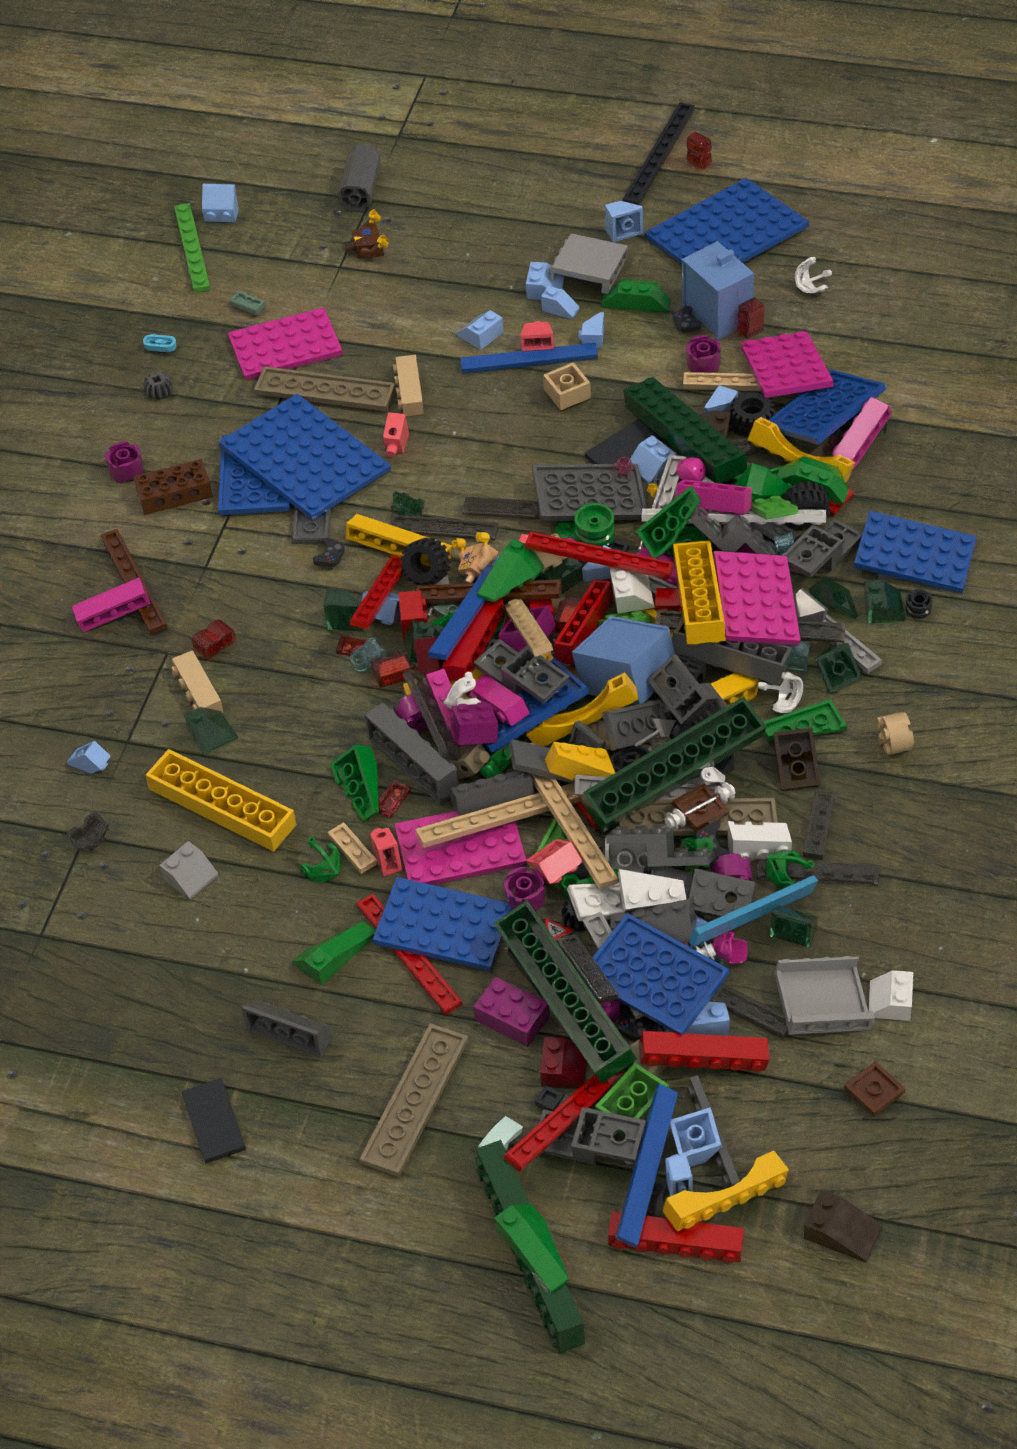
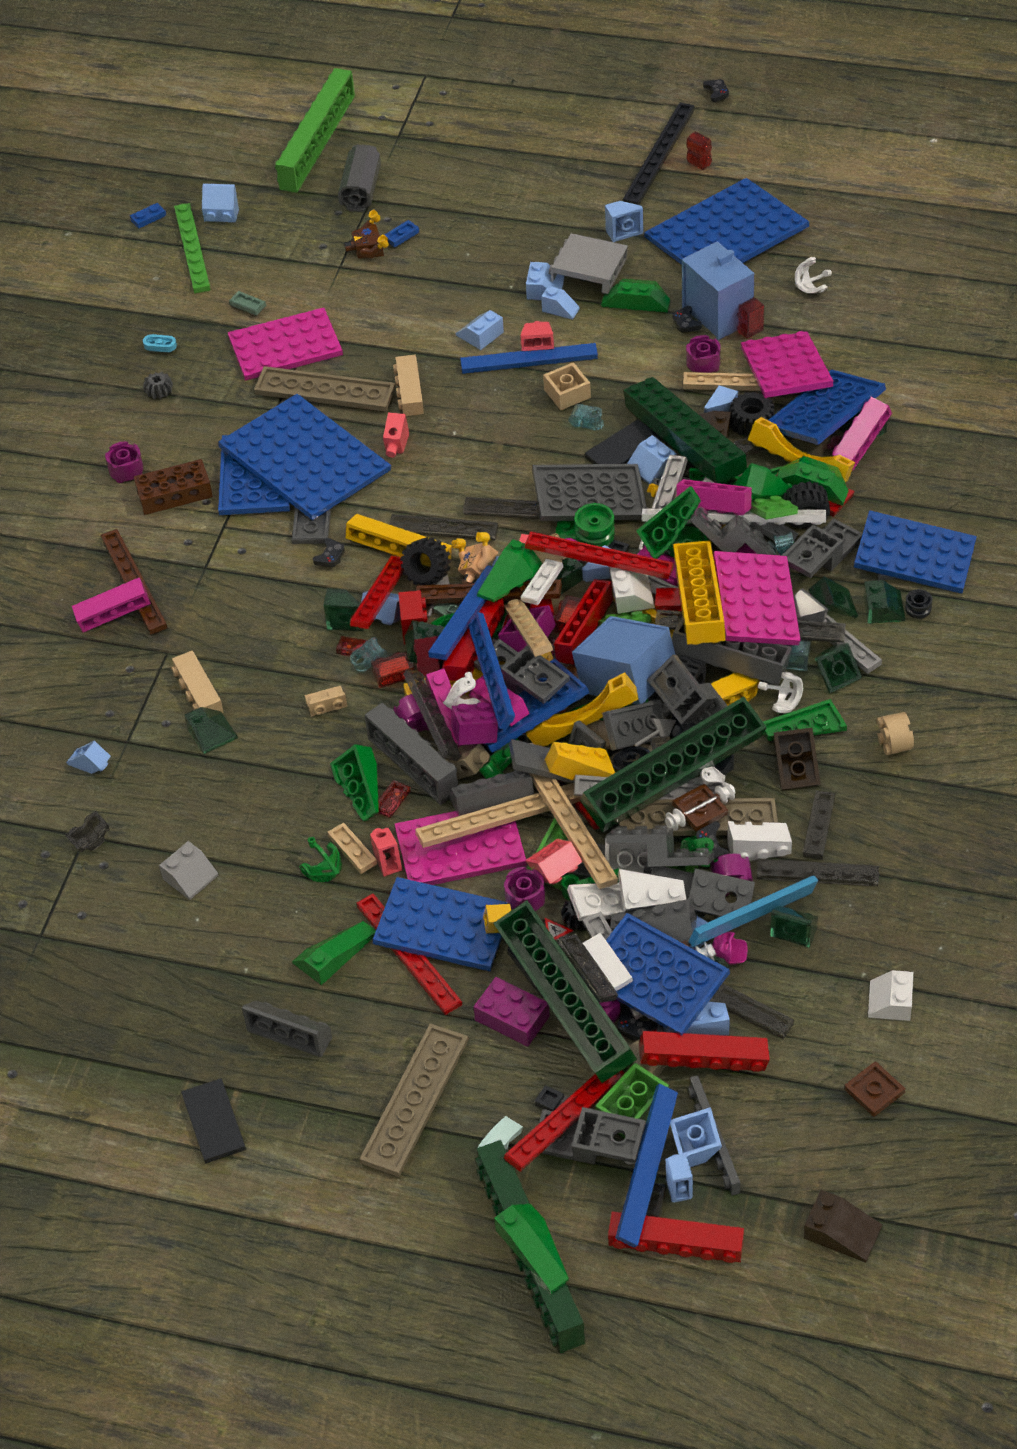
(147, 215): none -> blue plate
(213, 639): clear red brick -> none
(221, 800): yellow brick -> none
(315, 130): none -> bright green brick
(326, 701): none -> tan bracket
(402, 233): none -> blue plate
(407, 505): clear green hips -> none
(491, 671): none -> blue plate
(492, 914): none -> yellow brick
(541, 581): none -> white tile
(562, 1064): dark red slope -> none
(585, 416): none -> clear light blue piece
(593, 330): light blue slope -> none
(608, 961): none -> white tile
(624, 465): clear pink plate -> none
(691, 469): dark pink helmet -> none
(691, 1207): yellow arch -> none
(718, 89): none -> black piece
(780, 877): green helmet -> none
(822, 995): light grey panel -> none

